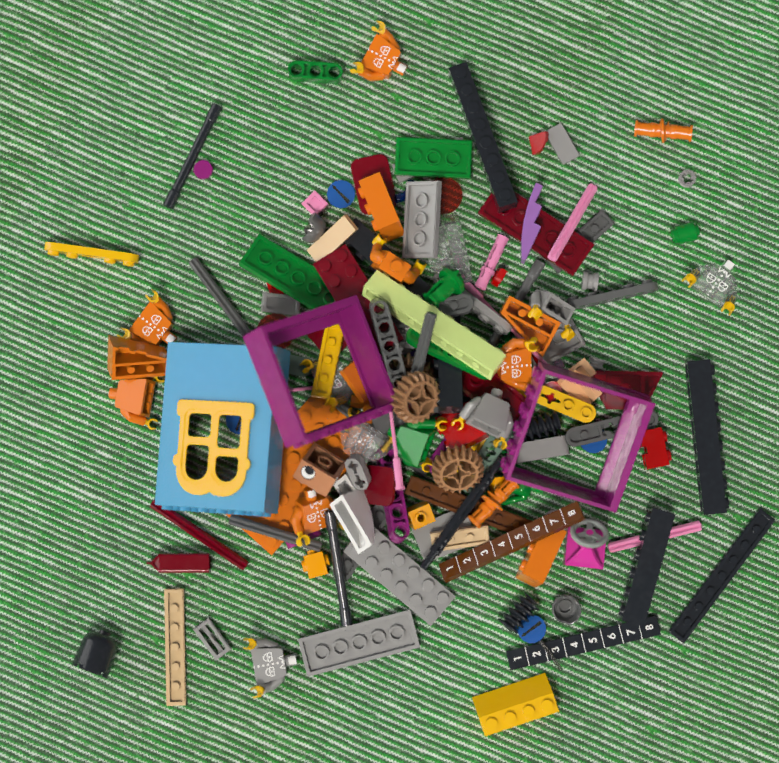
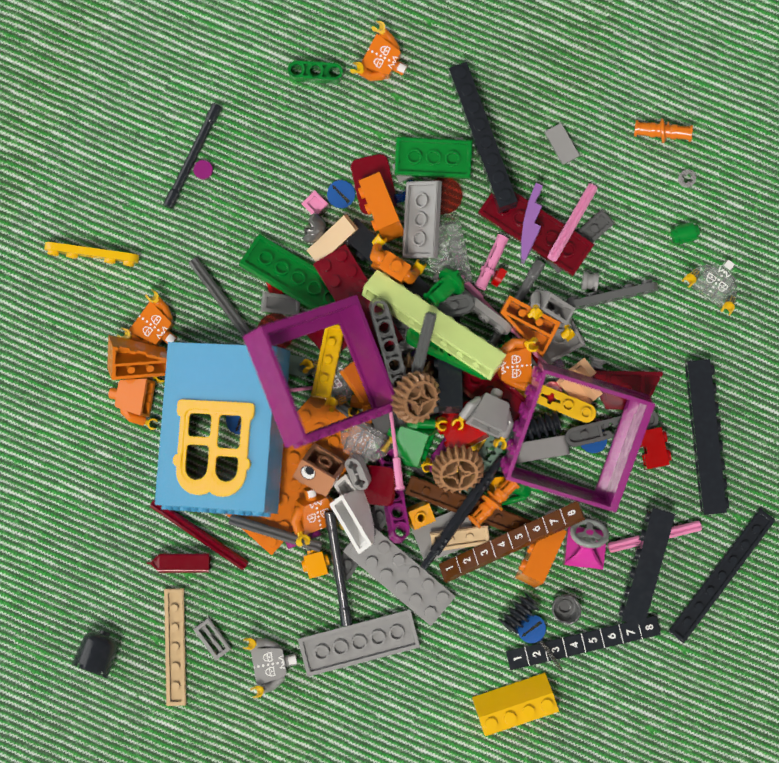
(538, 142): tile -> none

